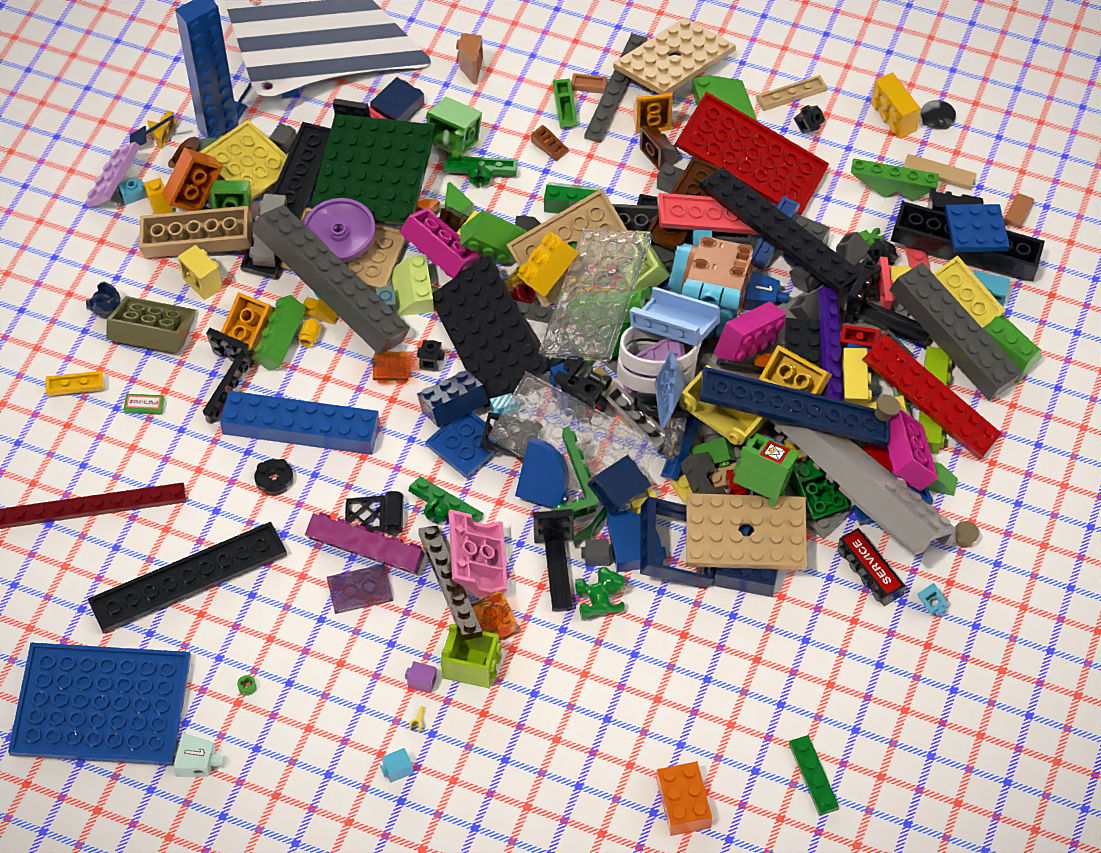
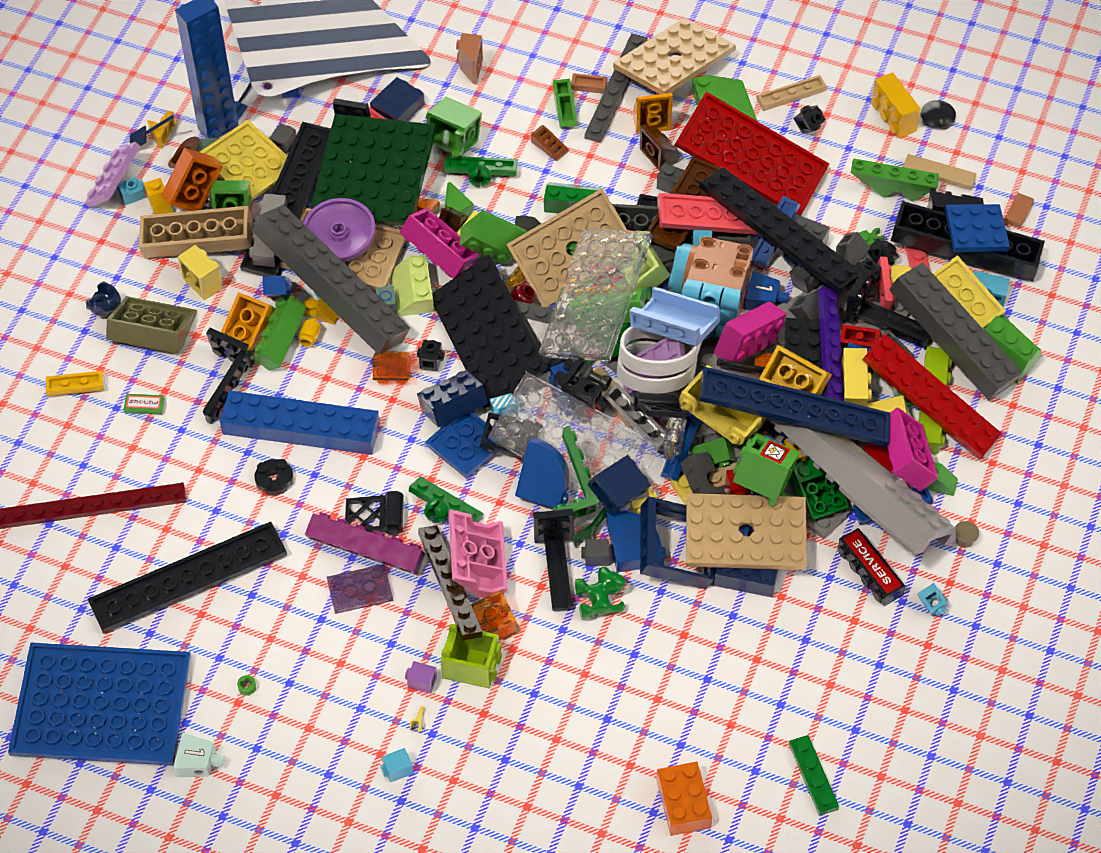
(277, 286): none -> blue arch
(547, 263): yellow brick -> none
(668, 388): medium blue wedge -> none
(886, 407): dark tan piece -> none

